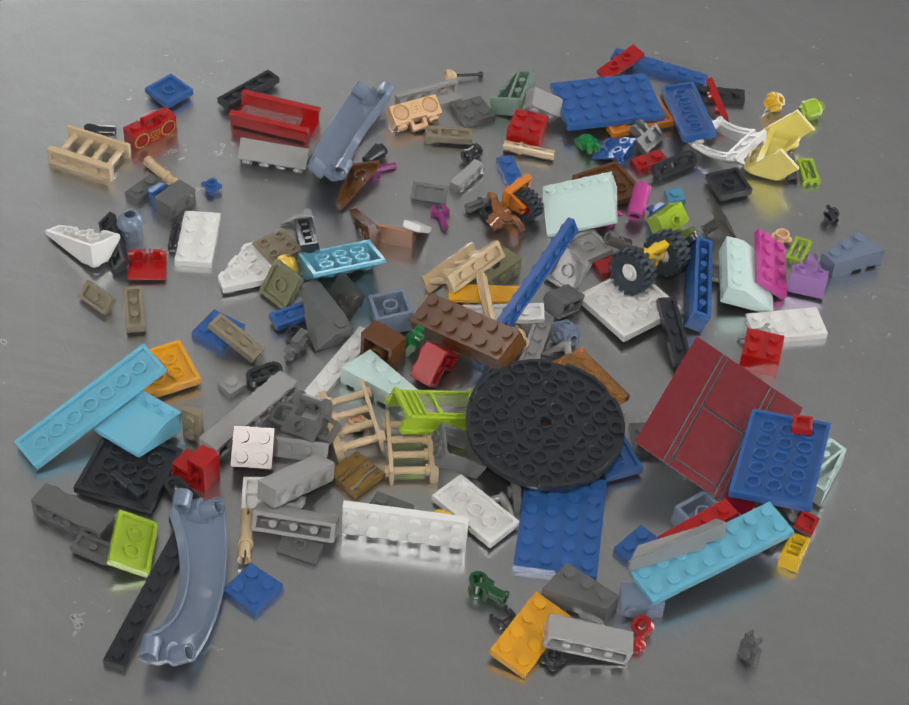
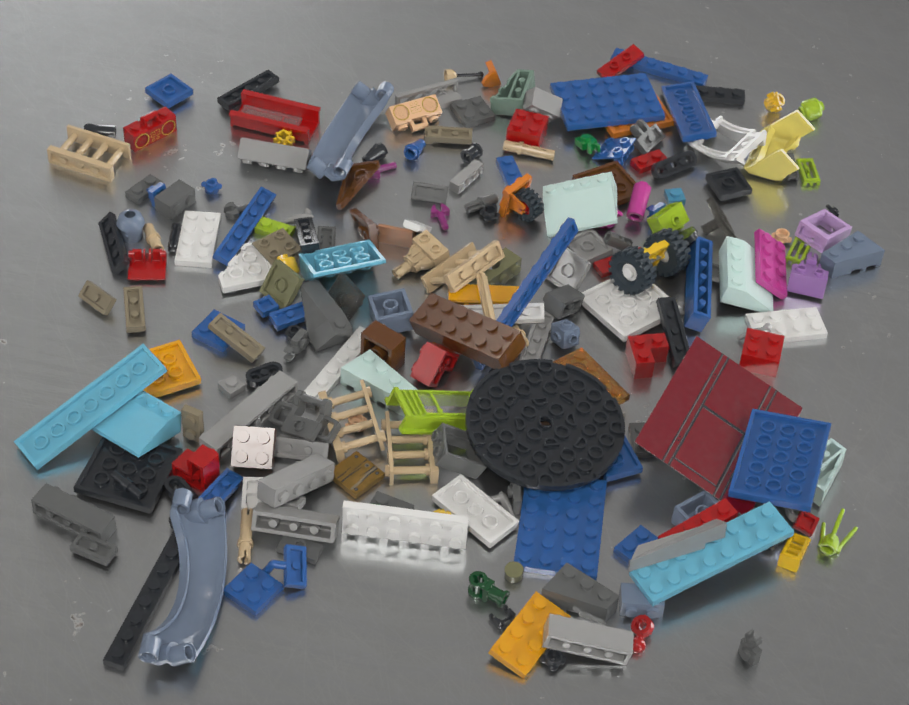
(85, 245): white wedge -> none
(132, 543): lime plate -> none
(152, 237): none -> tan pin
(166, 176): tan pin -> none
(223, 486): none -> blue plate
(232, 211): none -> dark grey bar
(244, 226): none -> blue plate
(265, 306): none -> blue plate
(267, 226): none -> lime plate
(284, 137): none -> yellow gear
(293, 565): none -> blue plate
(326, 236): none -> dark grey plate
(412, 340): green plate -> none
(413, 150): none -> blue cone
(423, 255): none -> tan brick
(492, 78): none -> orange tile
(501, 216): dark orange piece -> none
(513, 572): none -> olive piece
(562, 346): light grey bar -> none
(644, 352): none -> red brick
(713, 95): red plate -> none
(802, 425): red tile -> none
(808, 229): none -> lavender window
(830, 543): none -> lime plant

